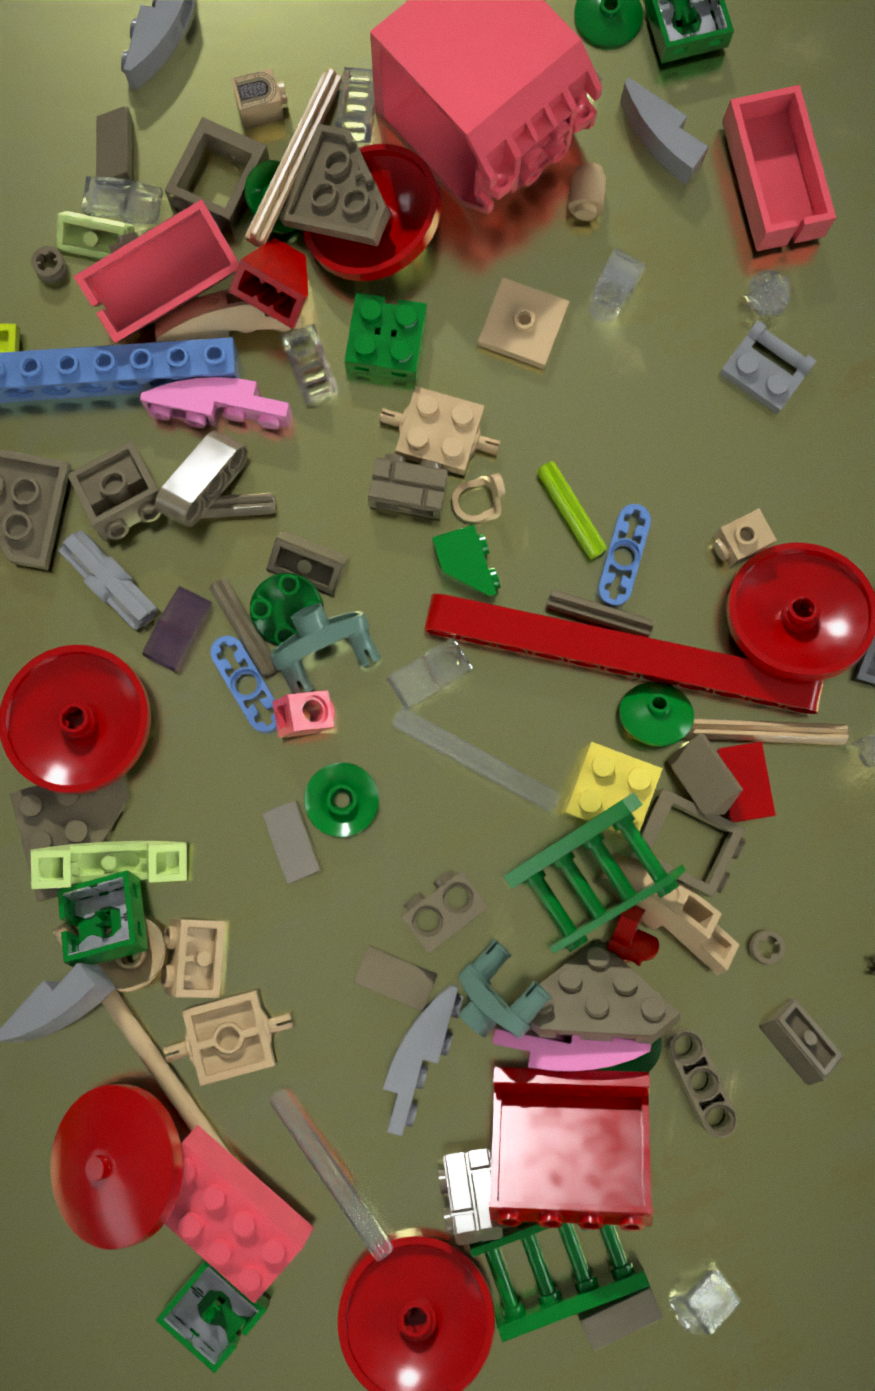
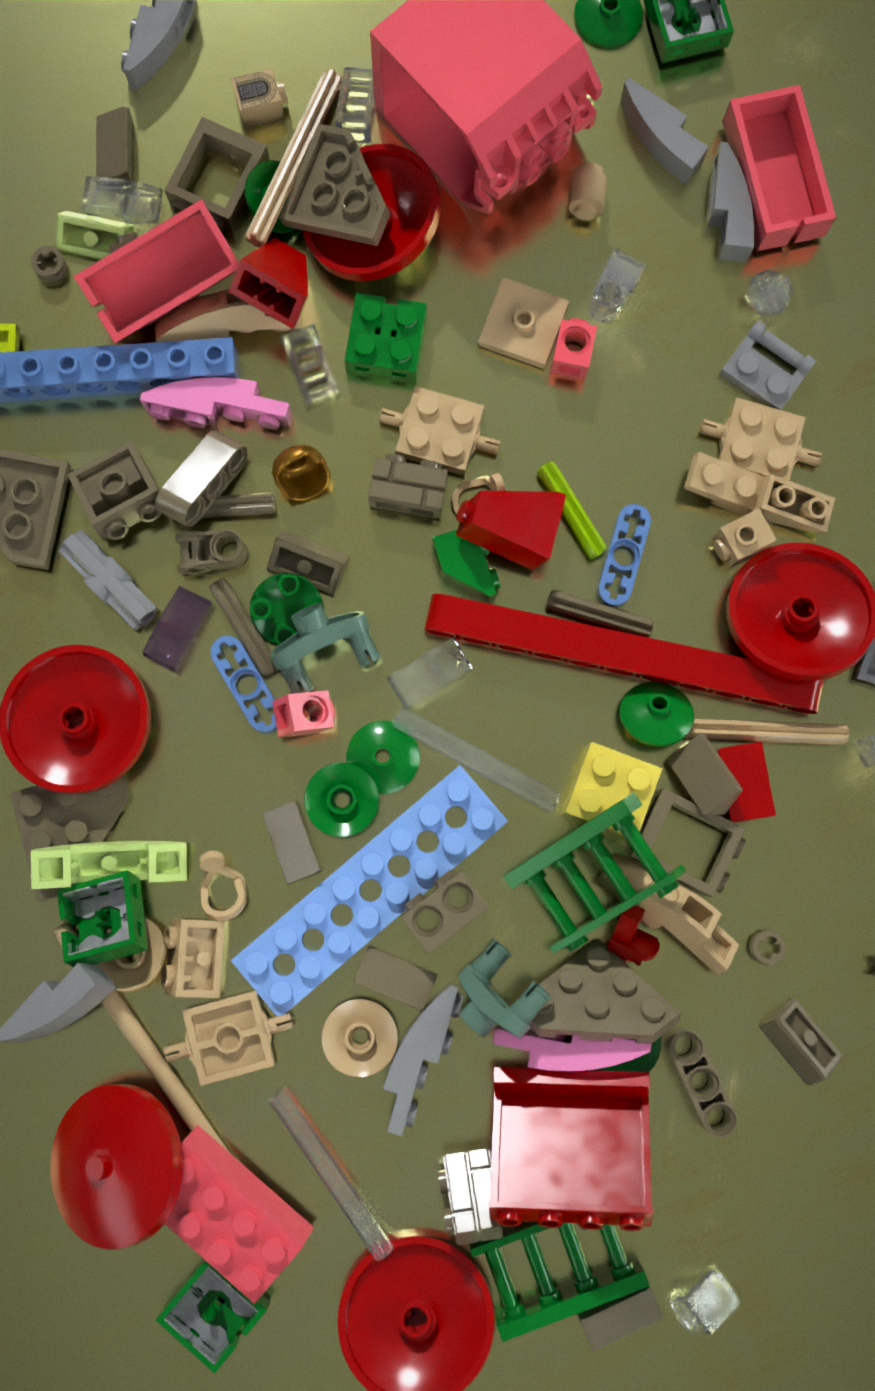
(202, 551): none -> dark tan piece
(214, 862): none -> tan piece
(300, 472): none -> pearl gold hair
(344, 885): none -> light blue plate
(353, 1057): none -> tan dish
(403, 759): none -> green dish
(513, 524): none -> red slope
(569, 362): none -> coral brick
(731, 206): none -> light grey slope
(745, 491): none -> tan slope
(761, 439): none -> tan plate

